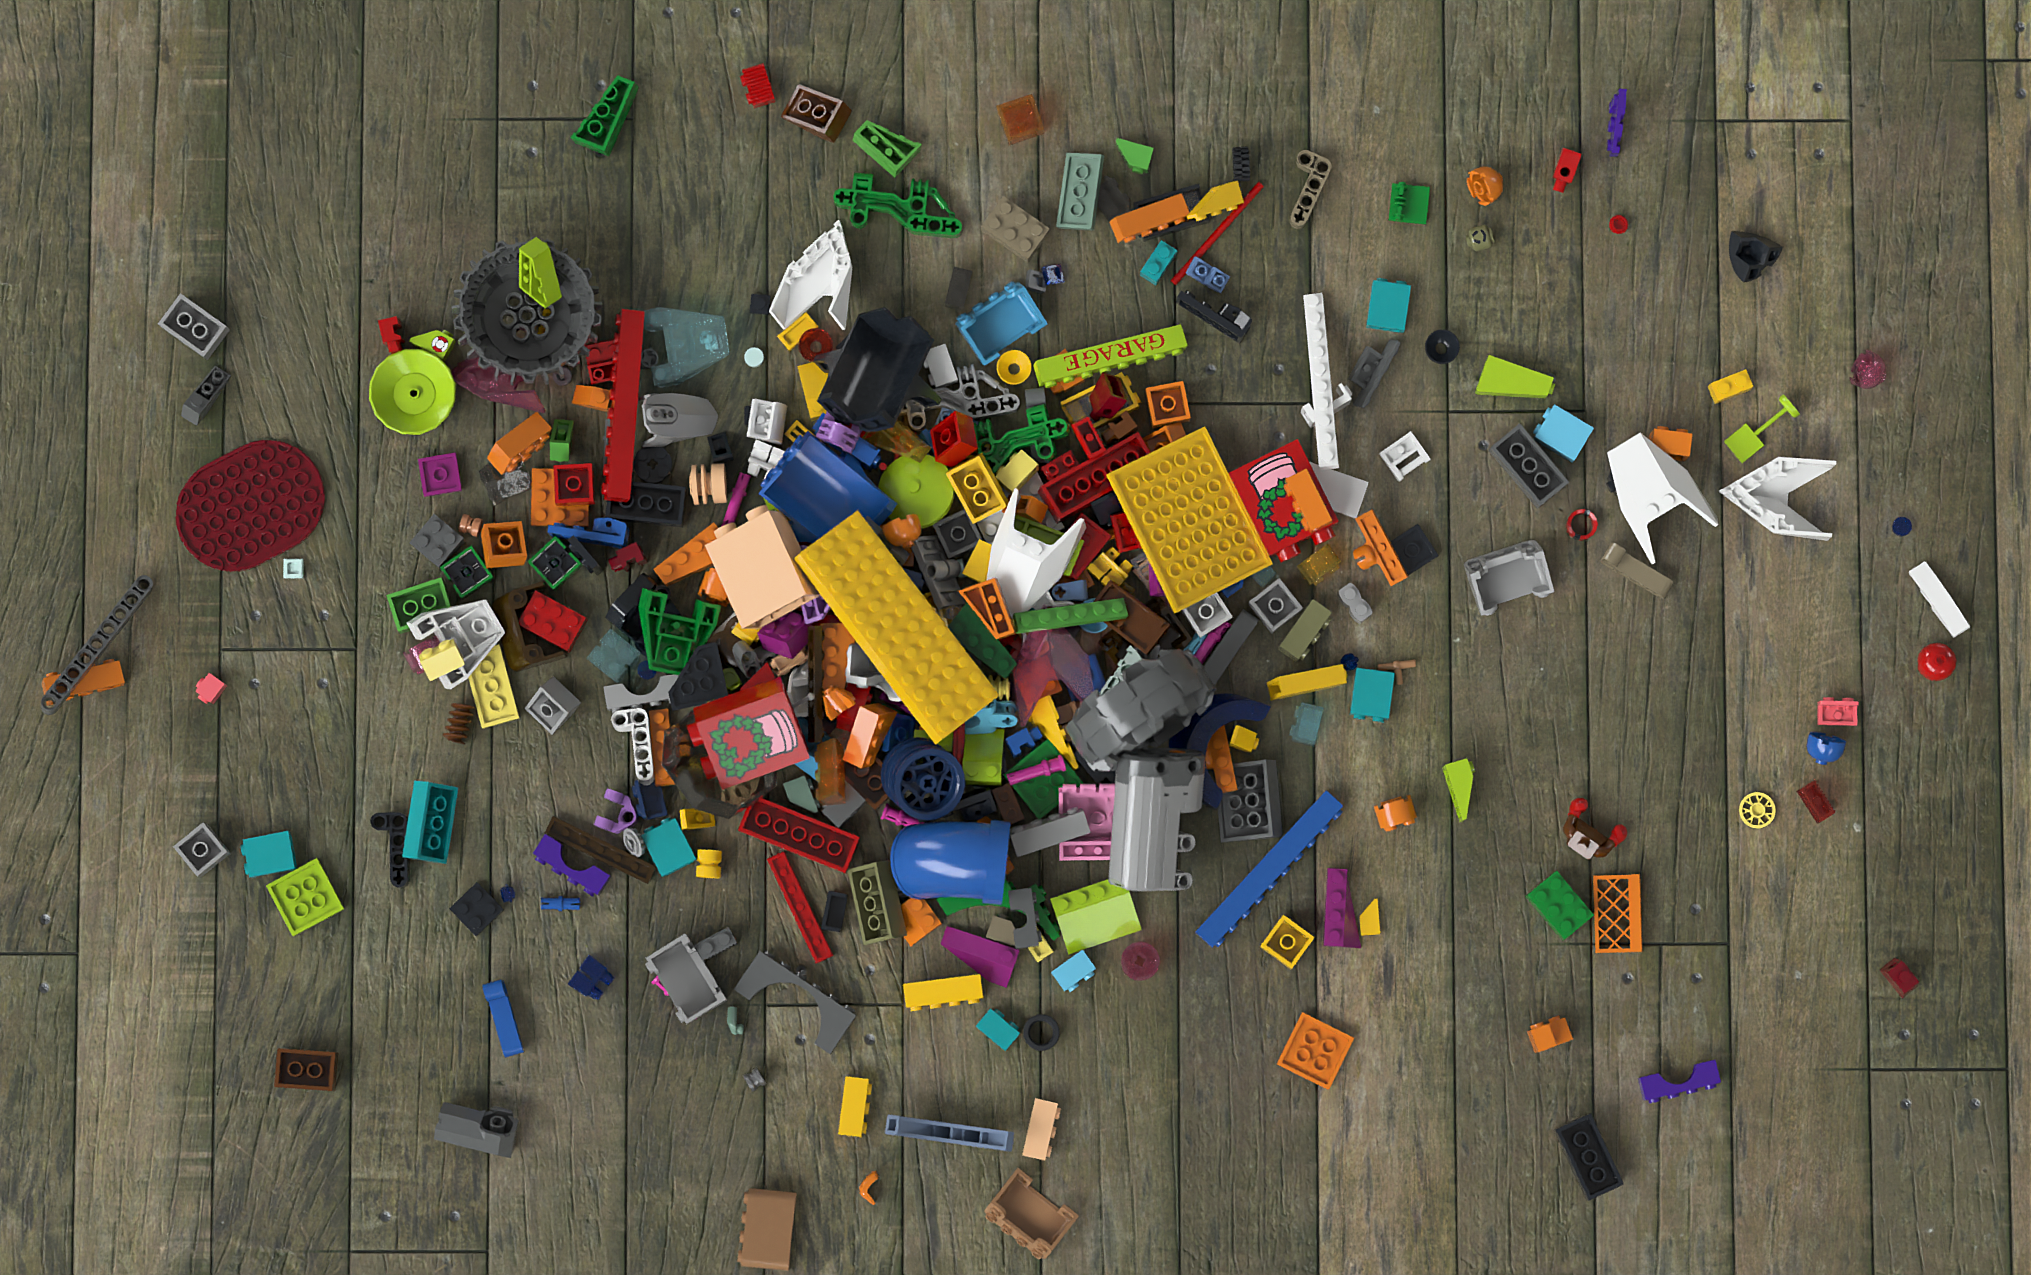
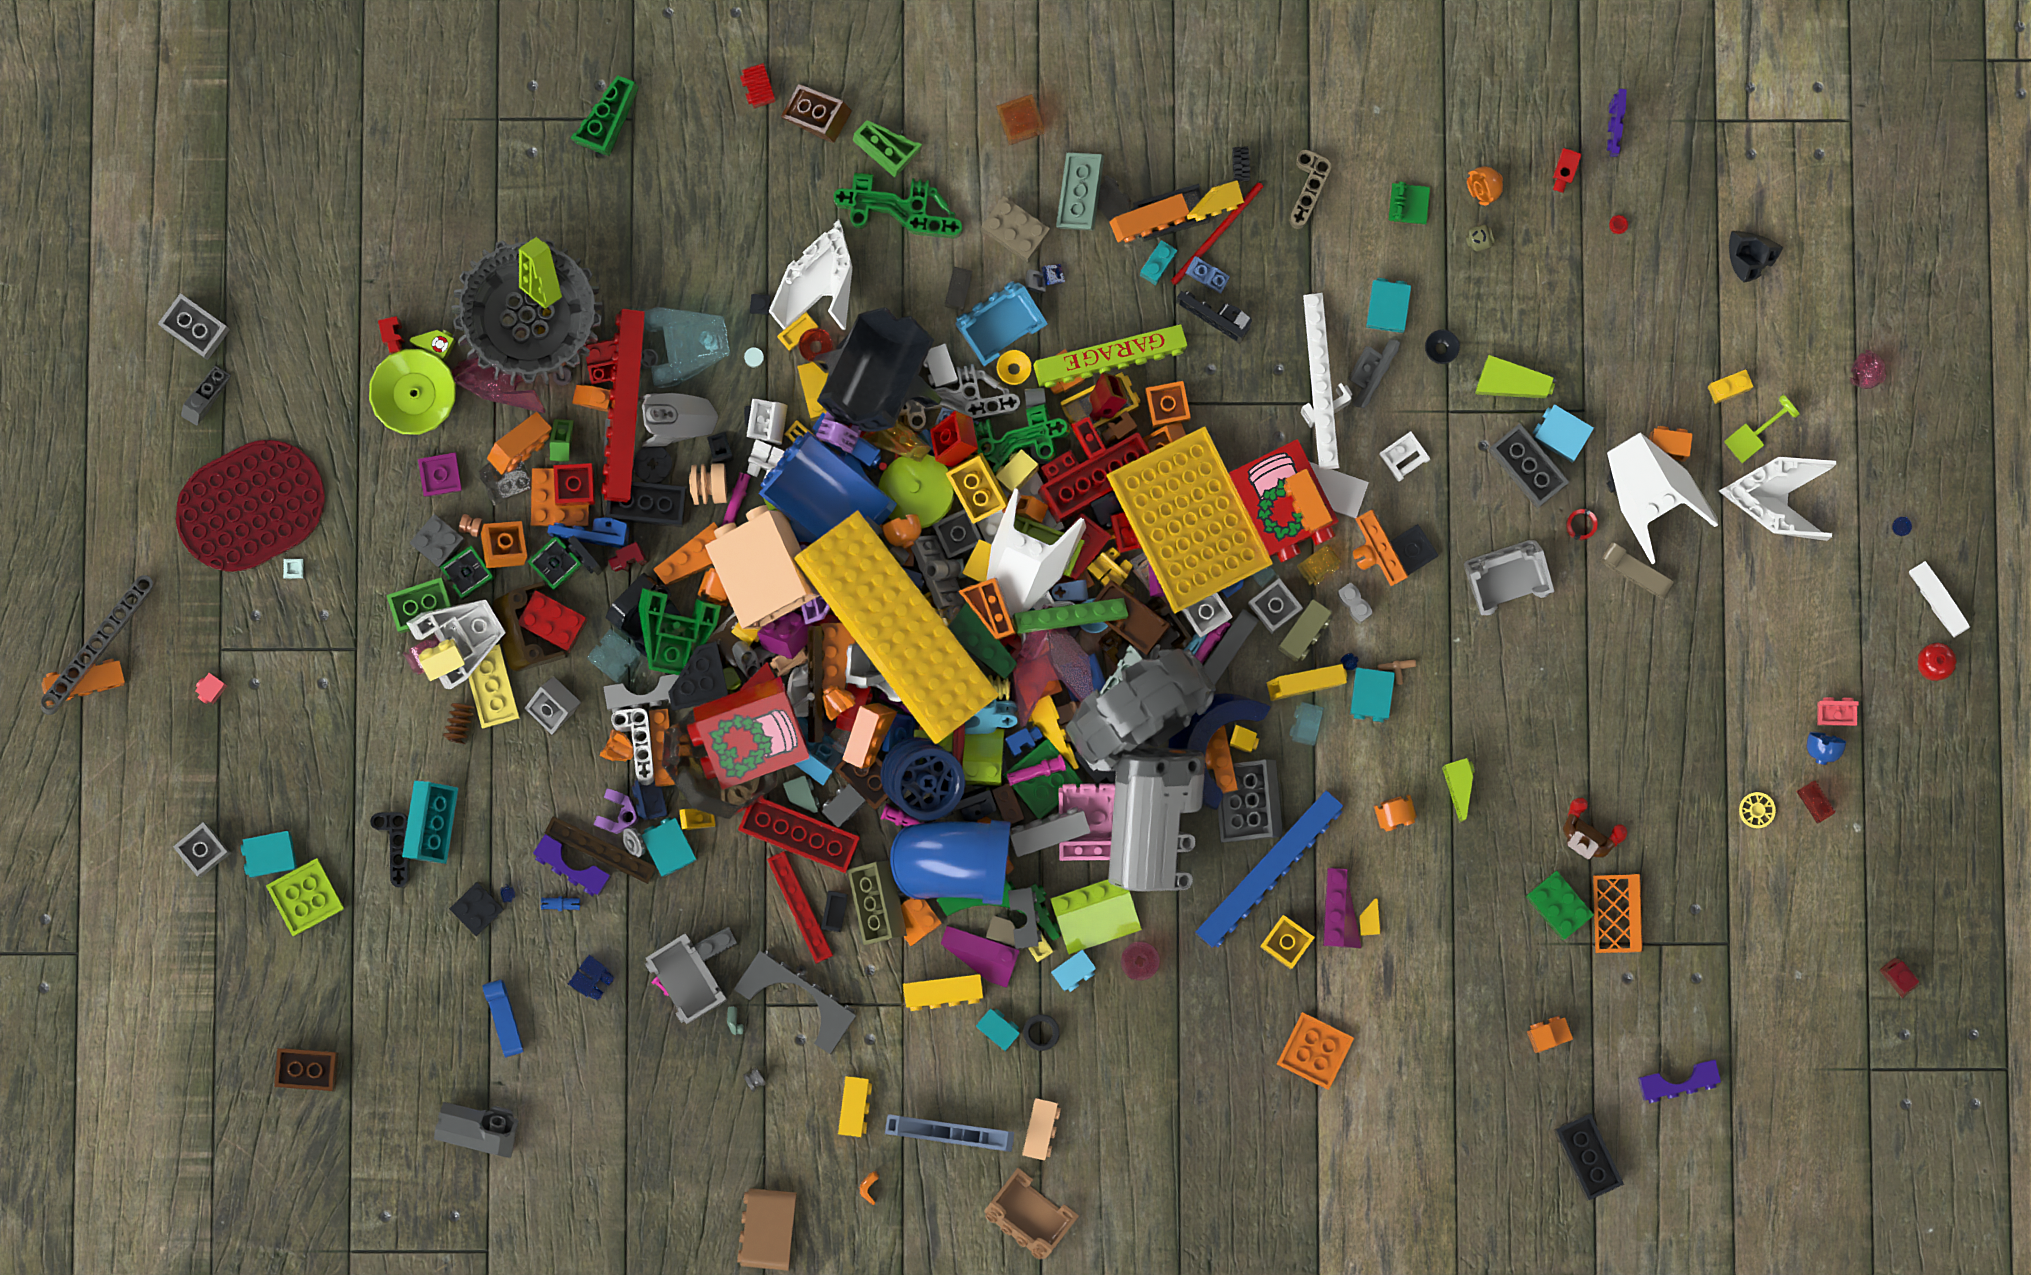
(618, 747): none -> orange brick
(644, 671): clear blue tile -> none
(708, 864): yellow wheel -> none
(830, 773): clear orange slope -> none
(1135, 155): bright green slope -> none

